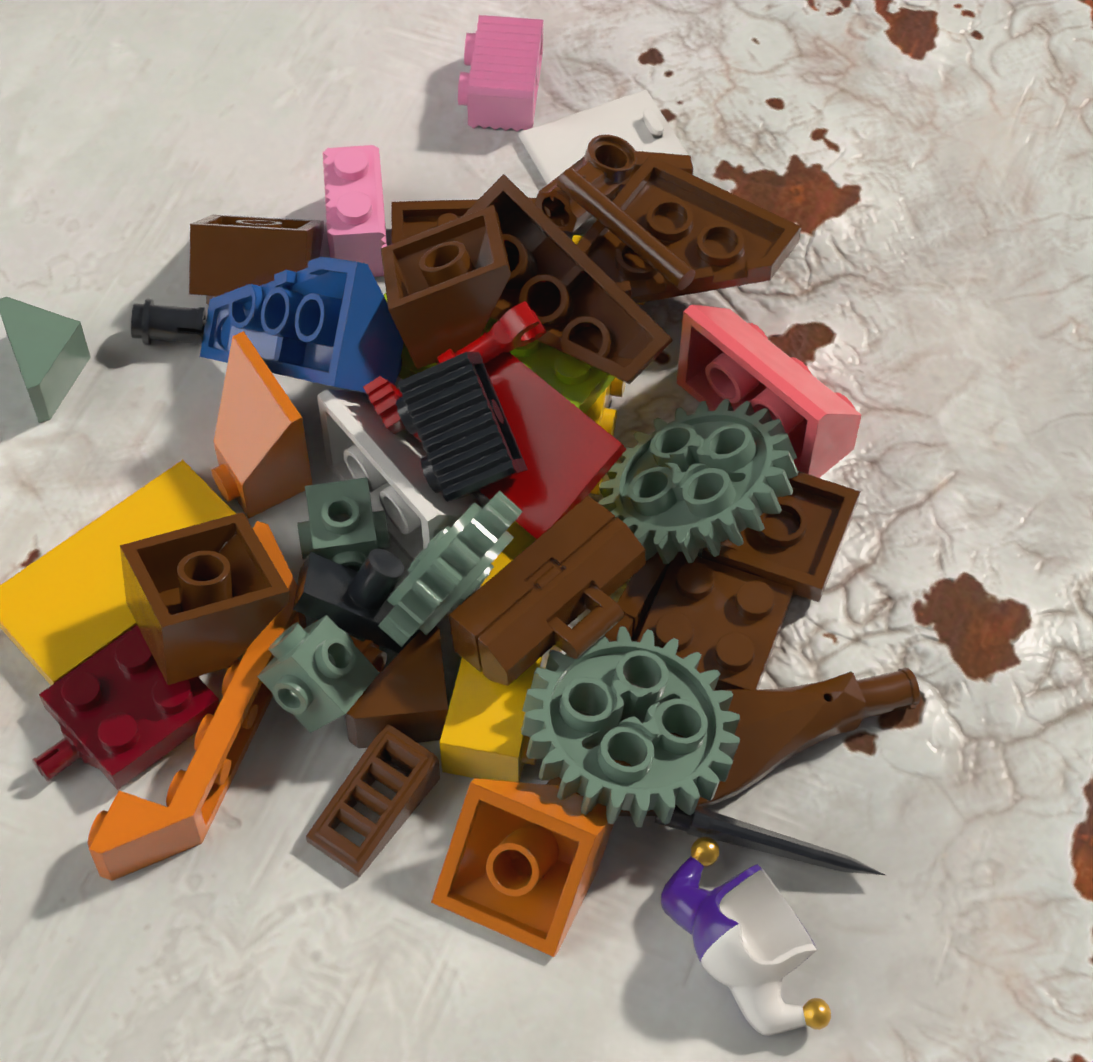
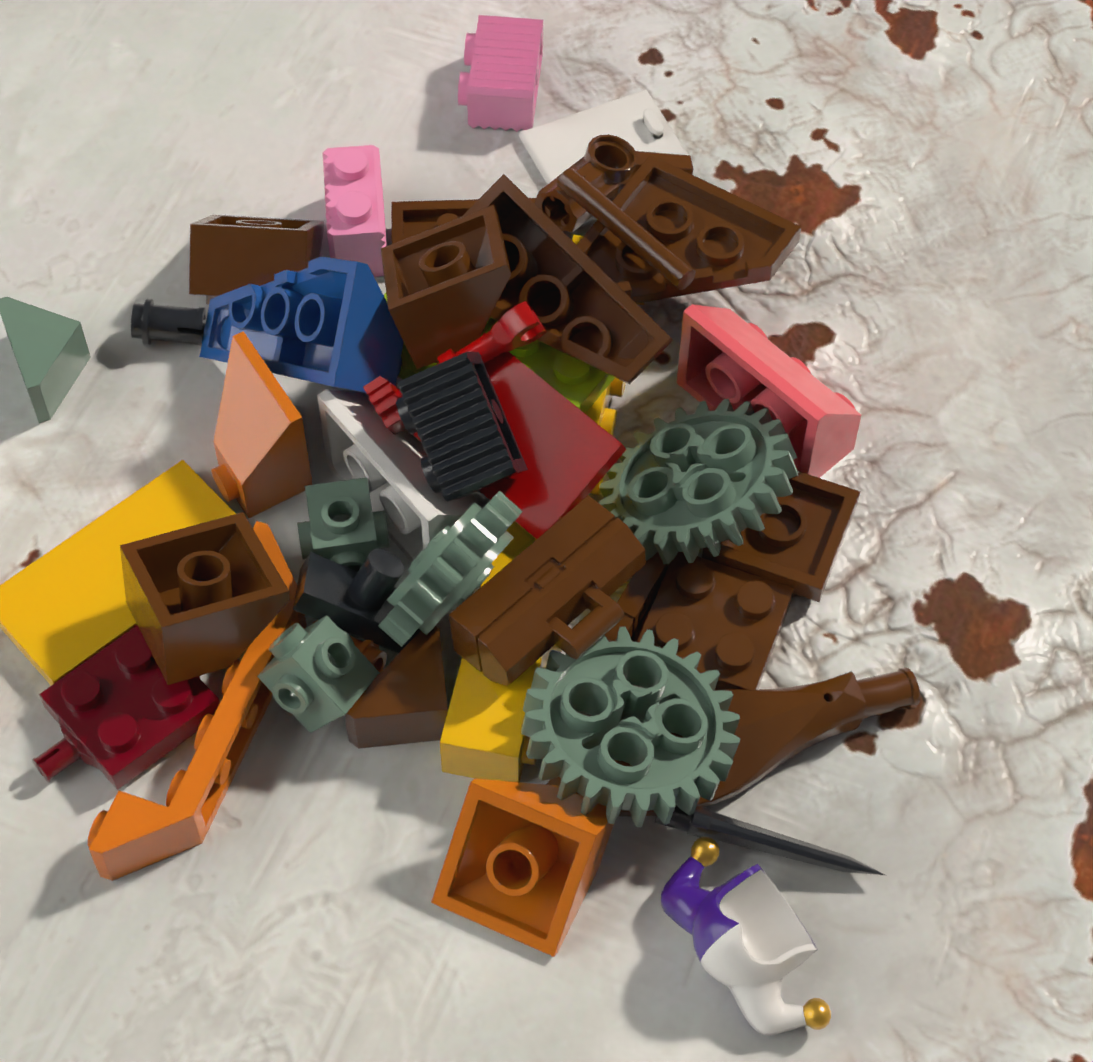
(386, 748): reddish brown slope -> none

